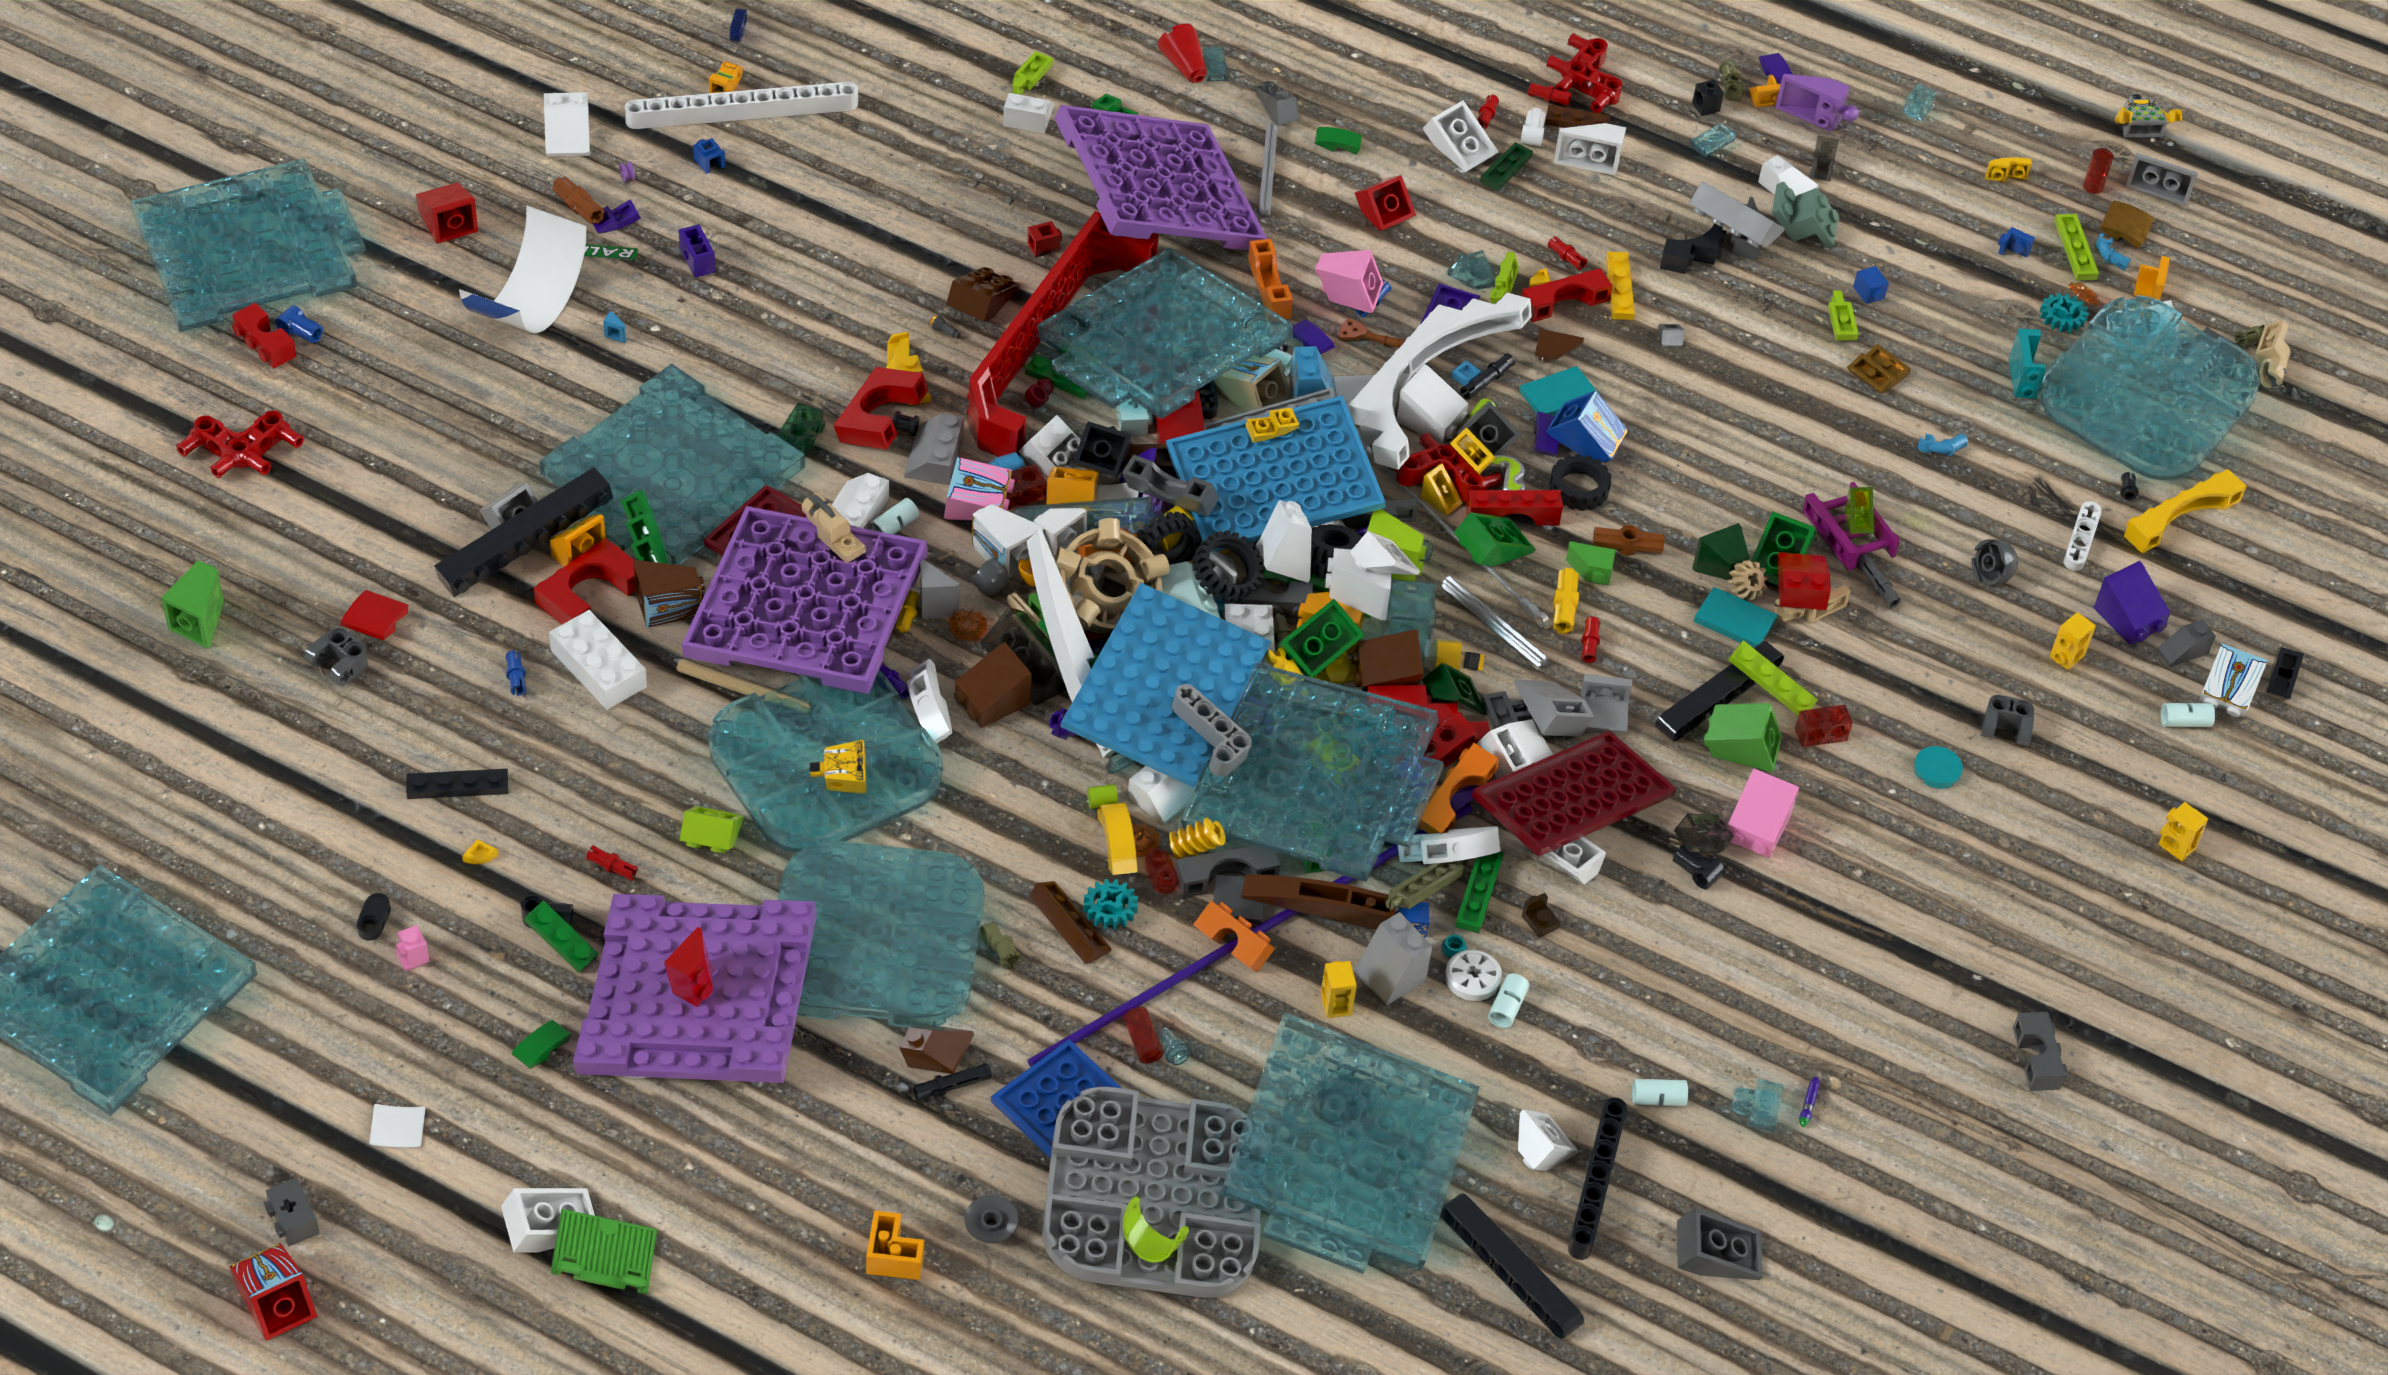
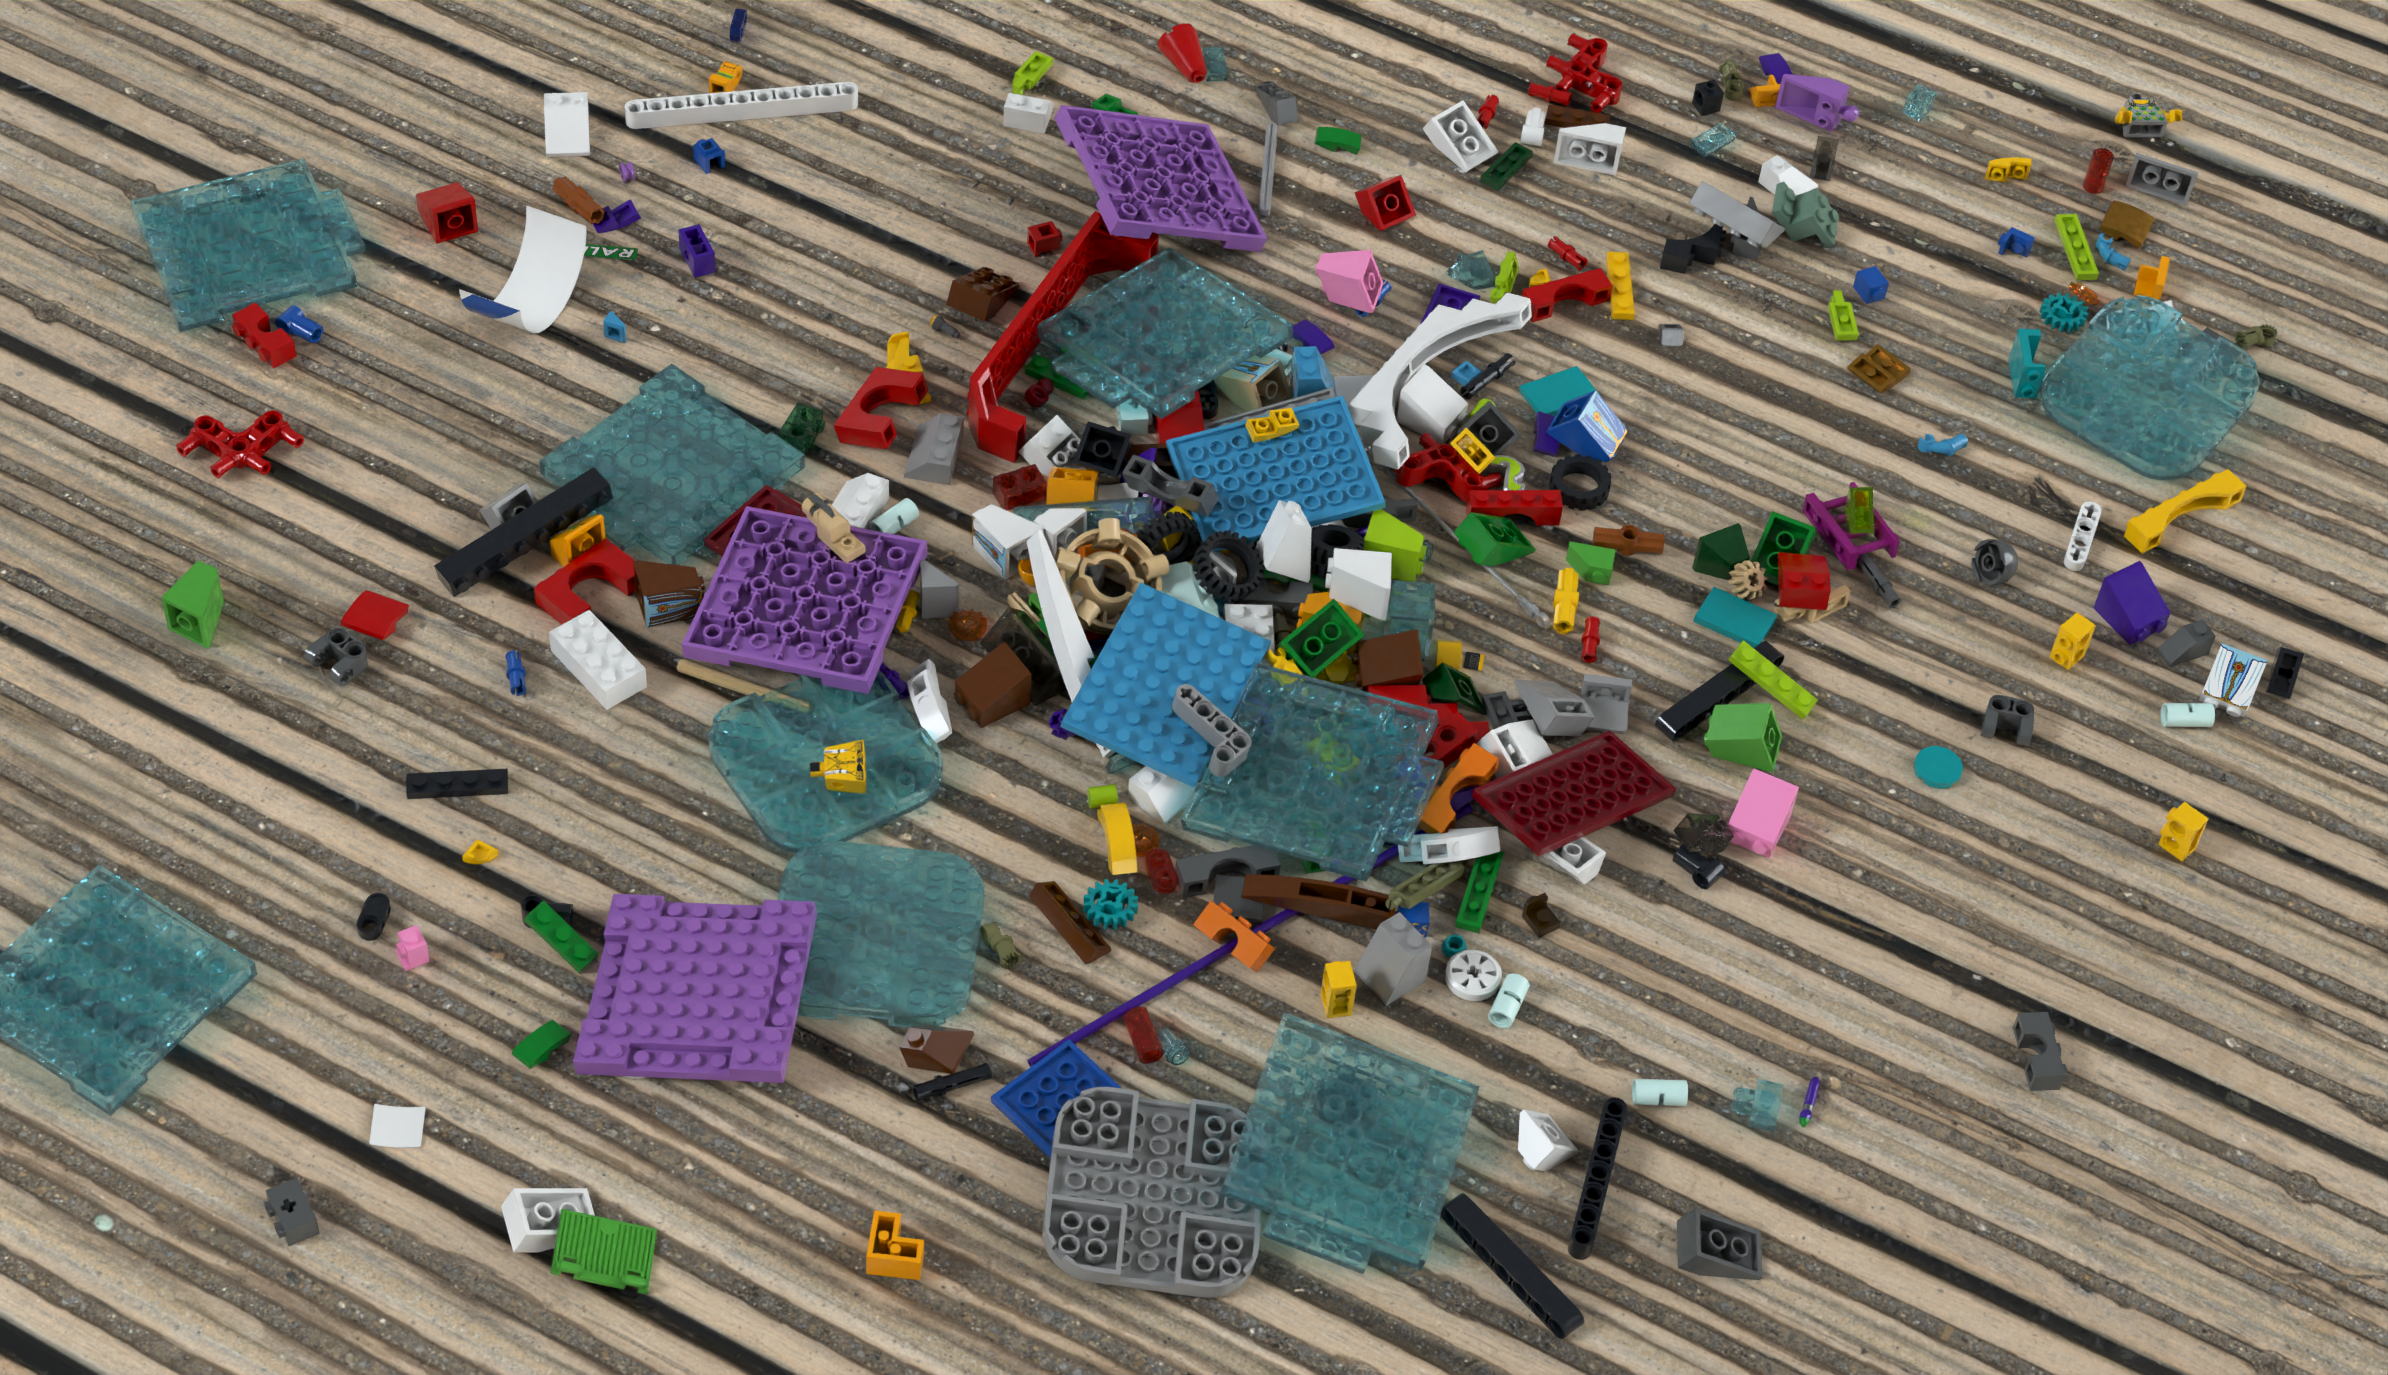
(273, 1291): red slope -> none
(612, 863): red pin -> none
(643, 529): green slope -> none
(690, 969): red slope -> none
(710, 828): lime slope -> none
(906, 423): black bush -> none
(976, 487): slope -> none
(991, 577): dark grey hair -> none
(994, 1210): dark grey dish -> none
(1009, 461): dark azure brick -> none
(1144, 1239): lime piece -> none
(1197, 839): yellow piece -> none
(1263, 264): orange arch -> none
(1356, 330): dark orange piece -> none
(1381, 556): white slope -> none
(1440, 491): yellow slope -> none
(1494, 621): light grey axle -> none
(1555, 345): reddish brown slope -> none
(1823, 725): clear red brick -> none
(2129, 490): black pin -> none
(2273, 354): tan plate -> none

